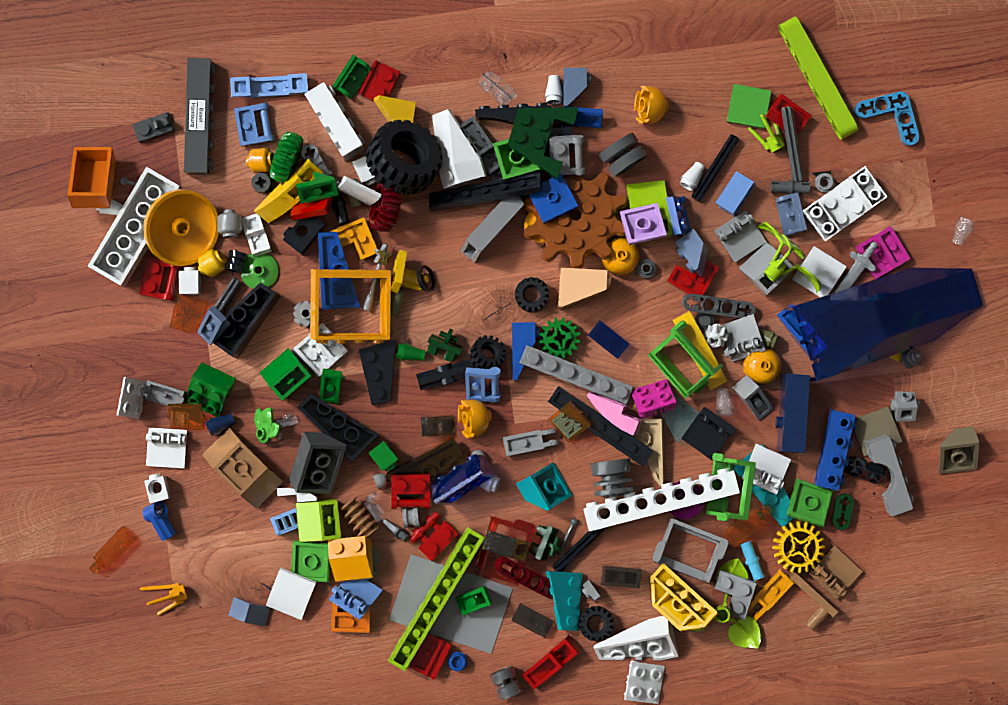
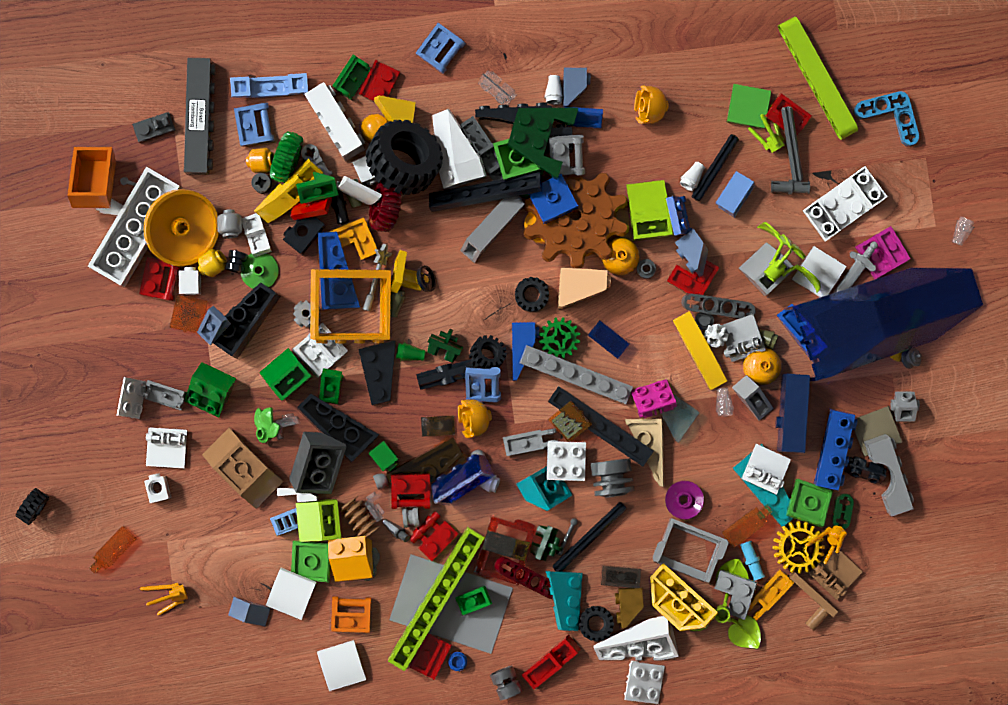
(32, 506): none -> black tyre
(157, 515): blue piece -> none
(186, 416): clear orange piece -> none
(219, 424): dark blue cone -> none
(227, 295): dark grey axle -> none
(341, 665): none -> white slope
(355, 596): medium blue hinge -> none
(371, 125): none -> light orange hair
(435, 44): none -> medium blue plate
(532, 620): clear smoke plate -> none
(566, 461): none -> white hinge
(590, 591): light grey plate -> none
(615, 413): bright pink slope -> none
(624, 156): dark grey wheel -> none
(630, 604): none -> pearl gold slope
(643, 224): lavender slope -> none
(672, 372): bright green piece -> none
(708, 433): black bracket -> none
(719, 506): bright green piece -> none
(728, 488): white brick -> none
(740, 236): light grey hinge -> none
(791, 214): sand blue hinge -> none
(824, 176): light grey plate -> none
(835, 537): none -> light orange plant
(959, 451): dark tan slope -> none

